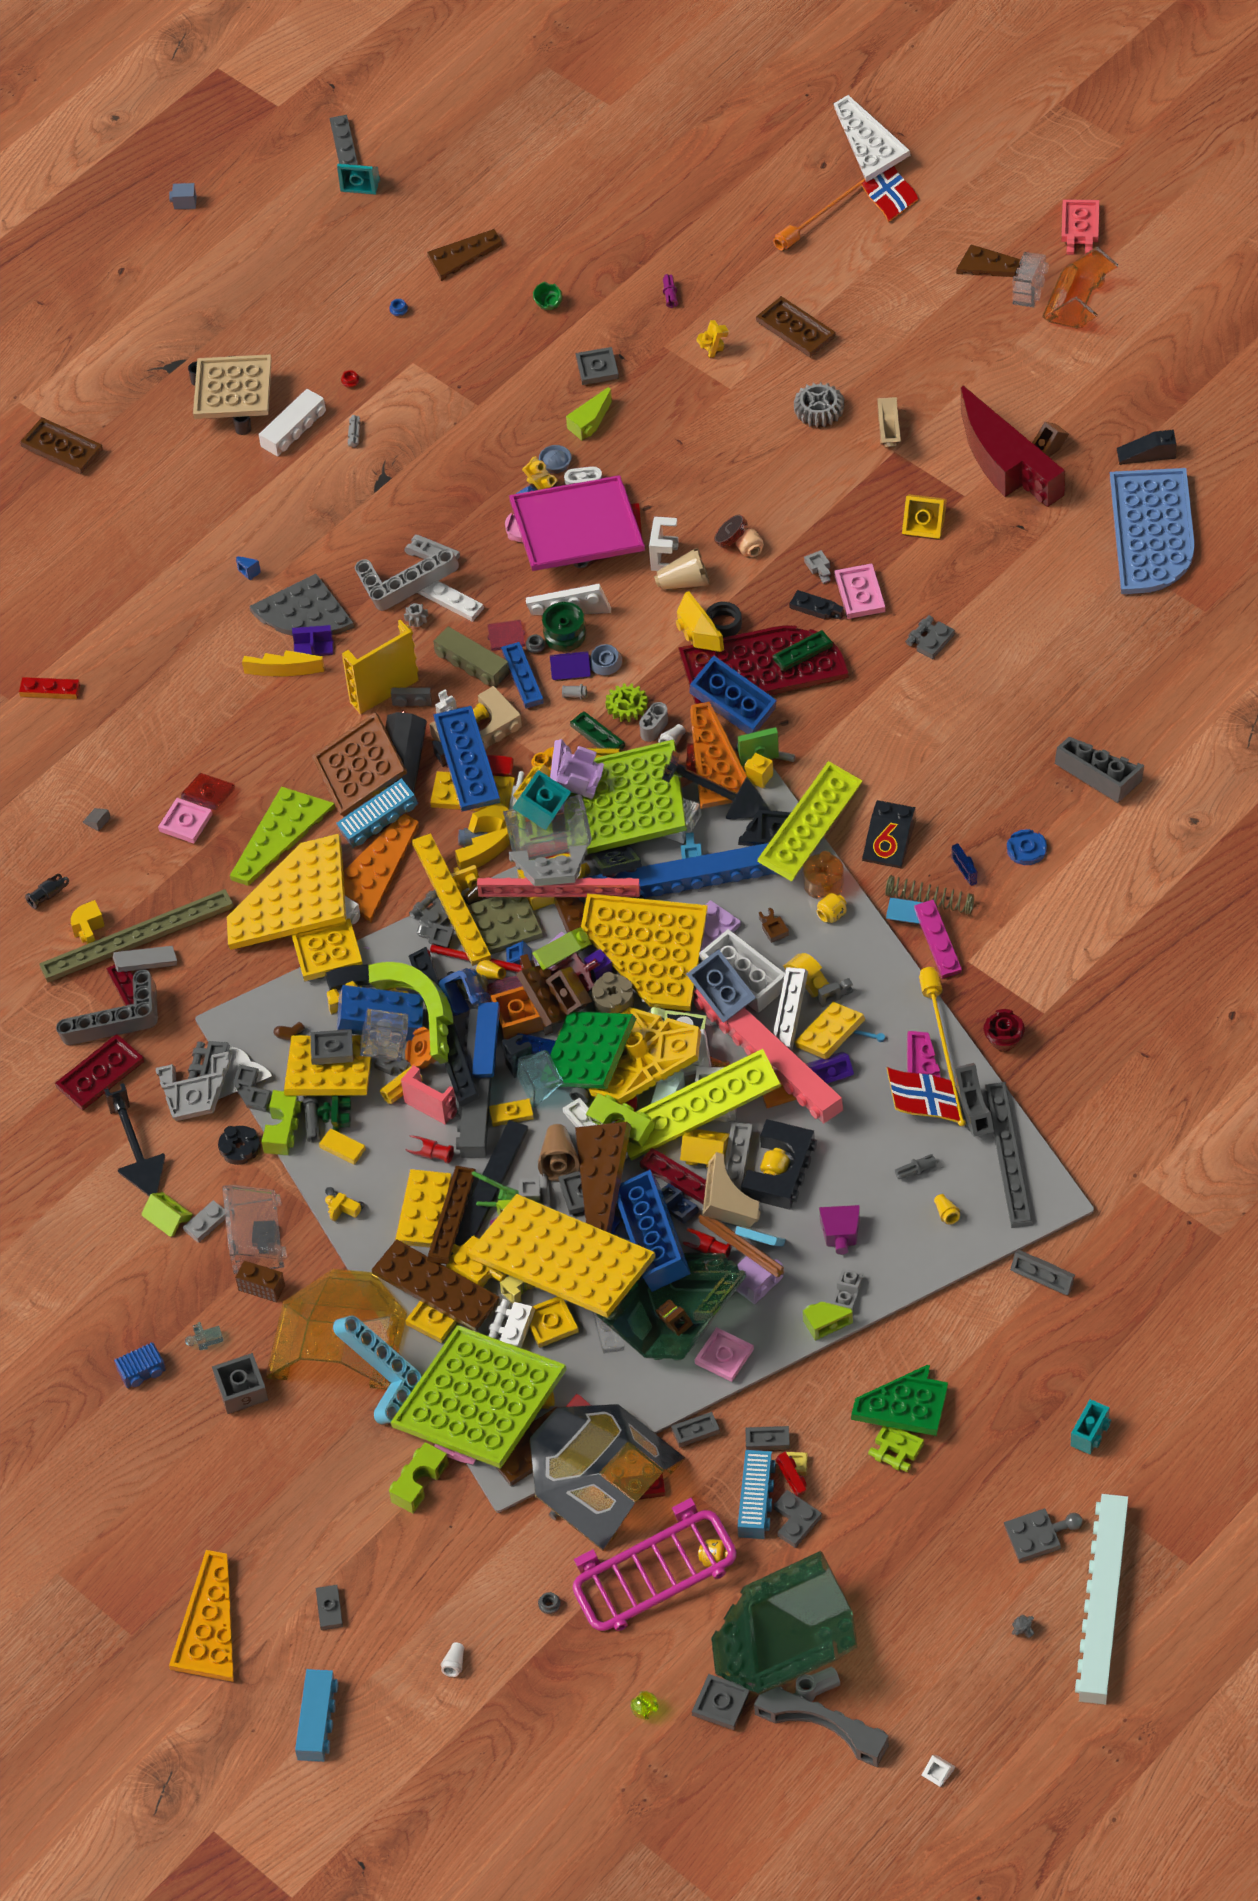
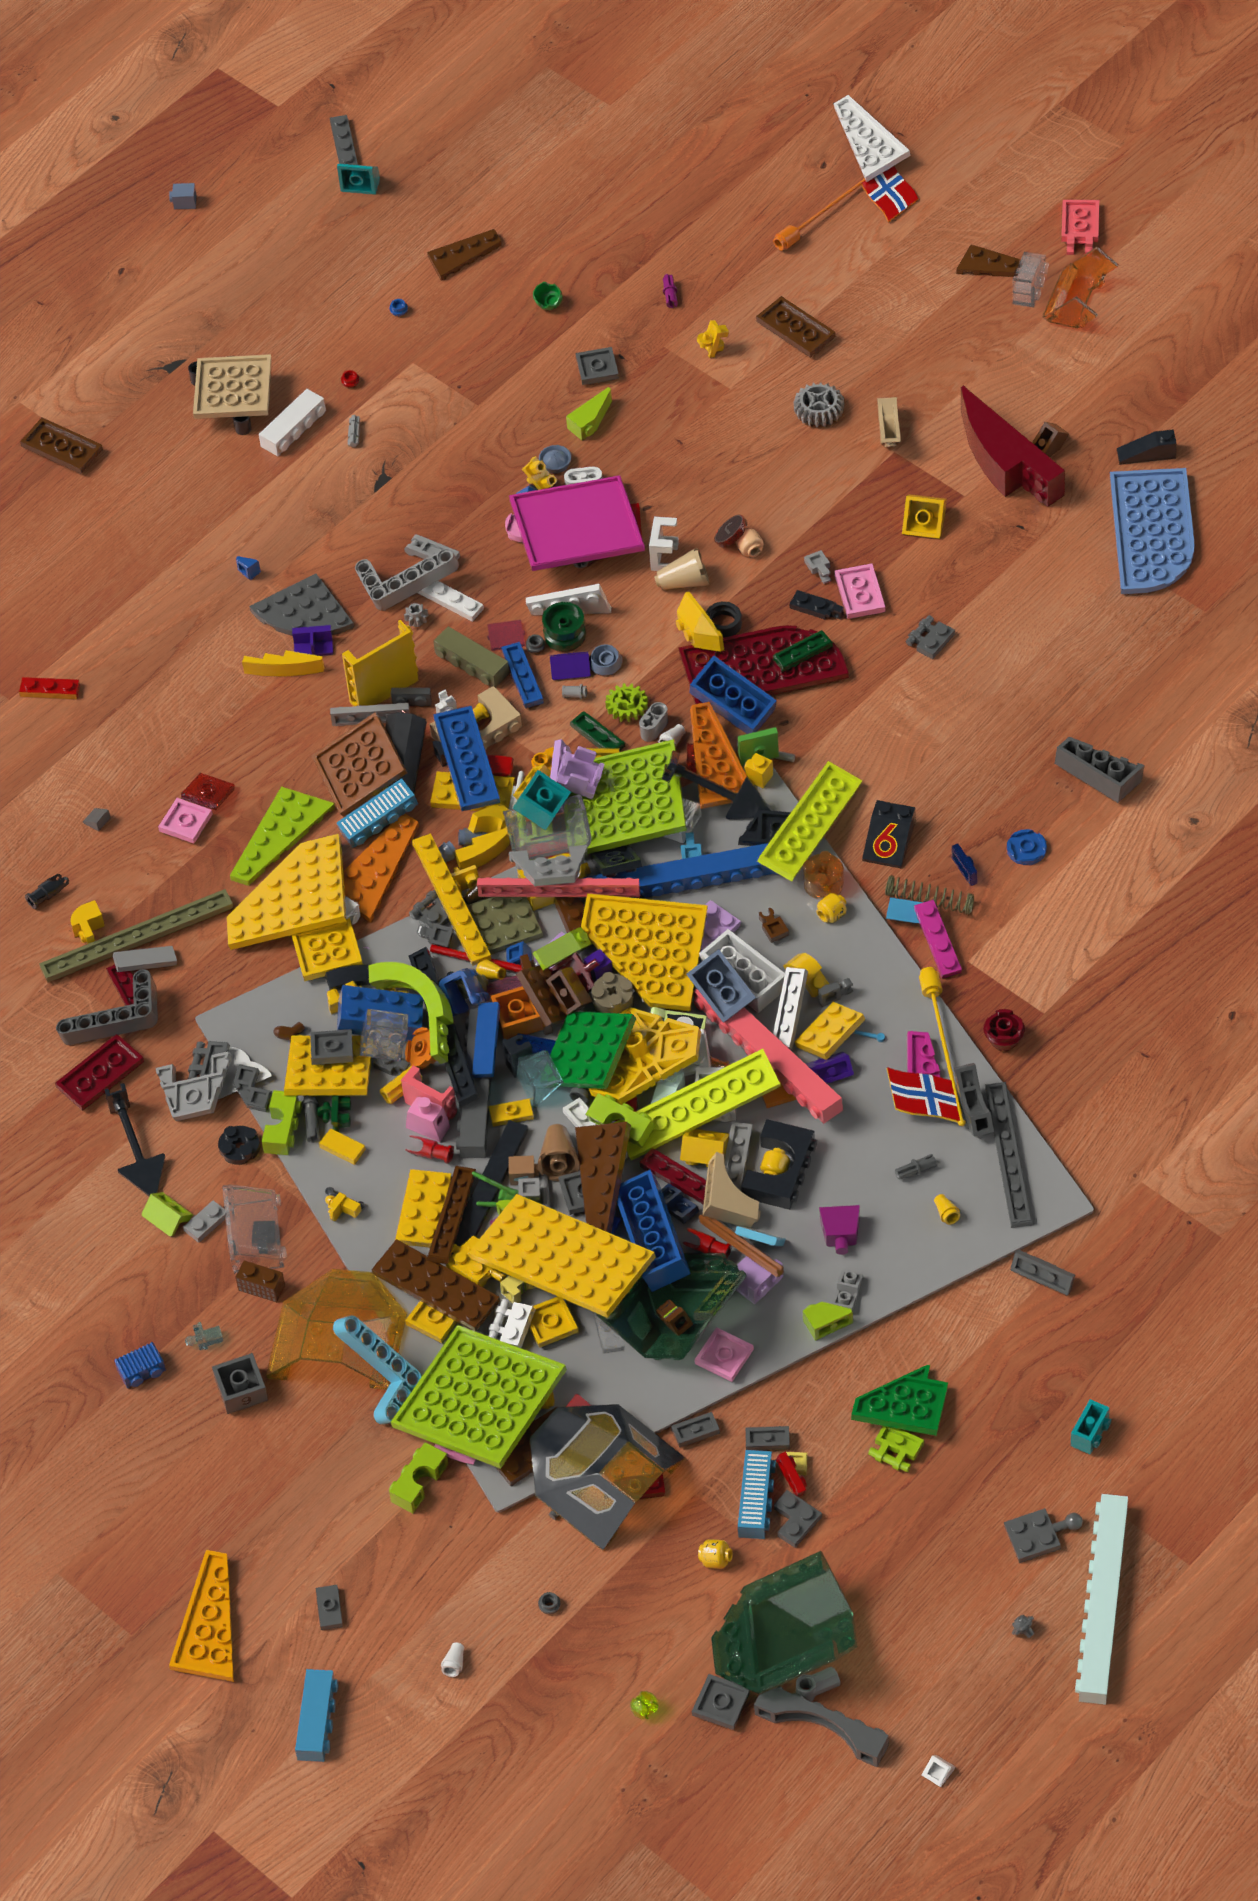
(353, 715): none -> light grey plate
(427, 1119): none -> bright pink torso
(447, 851): none -> sand blue cone
(521, 1168): none -> medium nougat brick
(687, 1516): dark pink bar -> none

